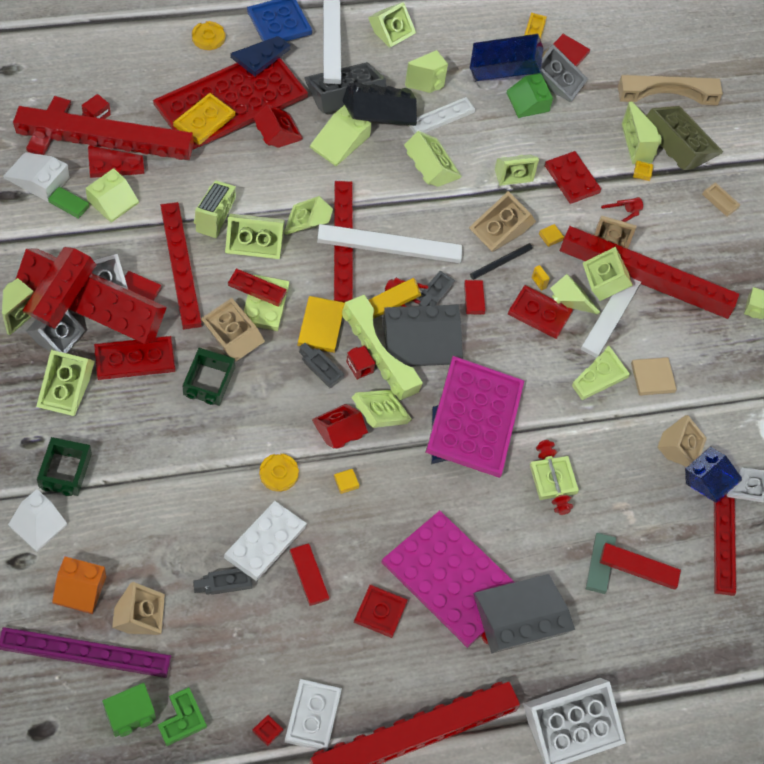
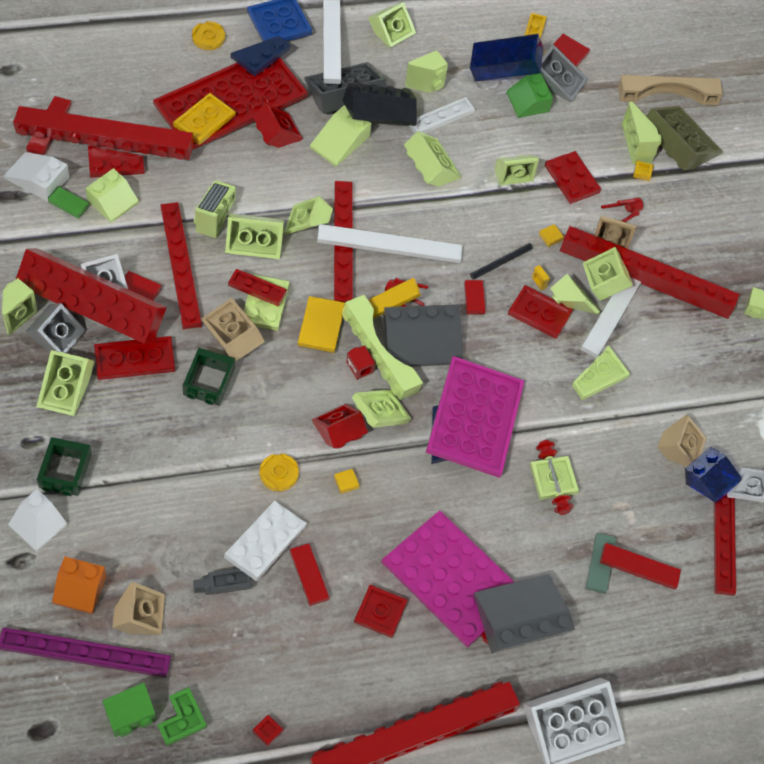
(60, 286): red slope -> none
(96, 107): red brick -> none
(313, 715): white tile -> none
(321, 365): dark grey hinge -> none
(436, 289): dark grey hinge -> none
(502, 222): tan slope -> none
(653, 376): tan tile -> none
(721, 199): tan tile -> none

